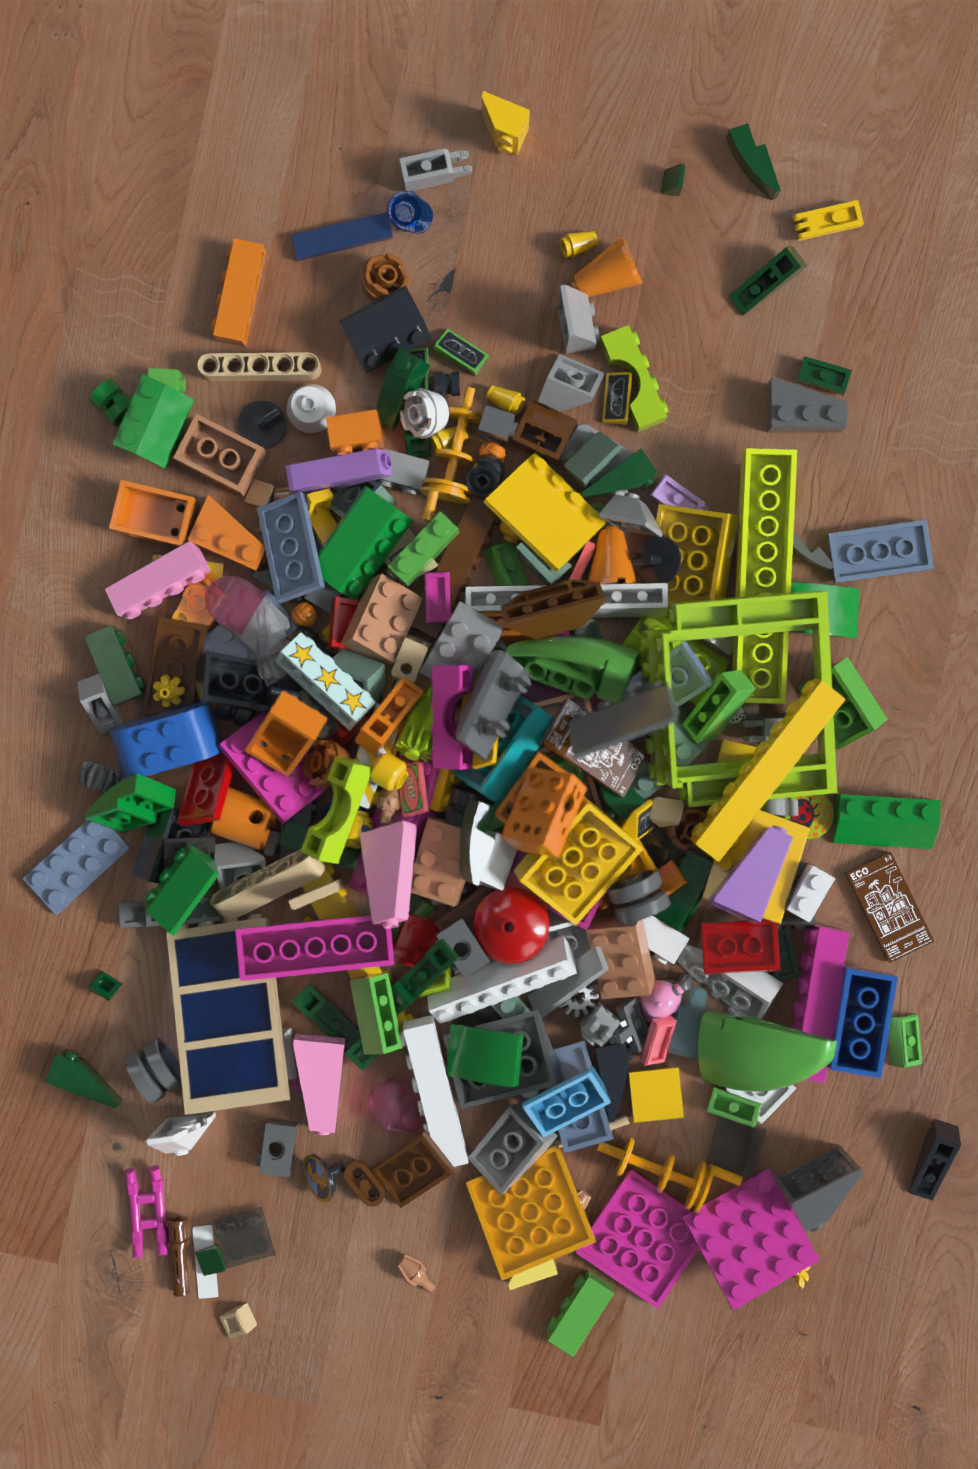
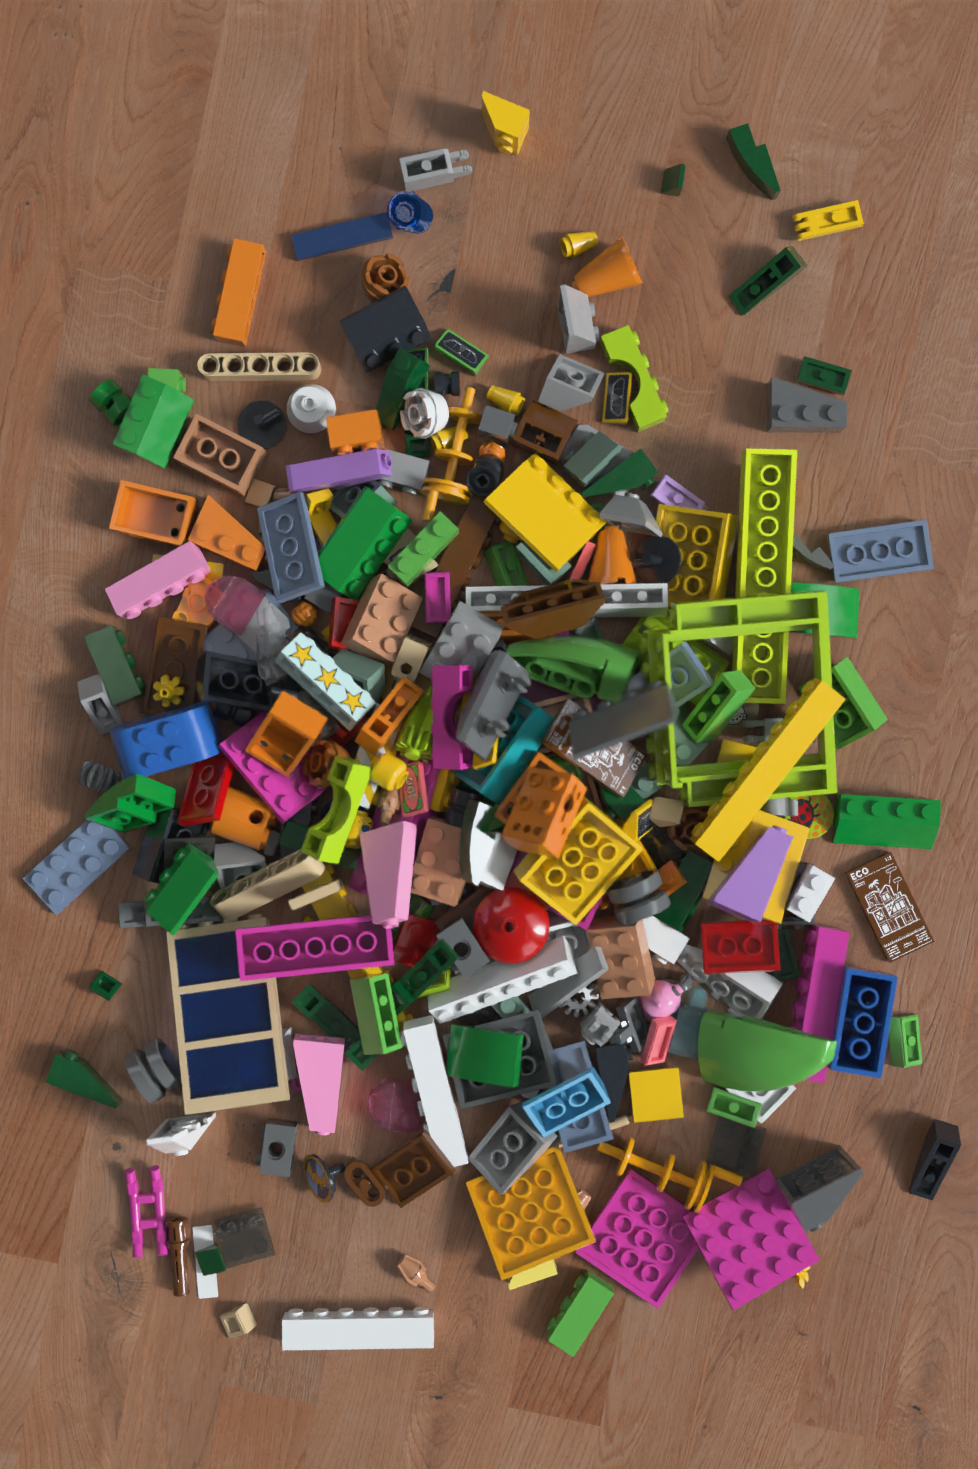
(358, 1329): none -> white brick

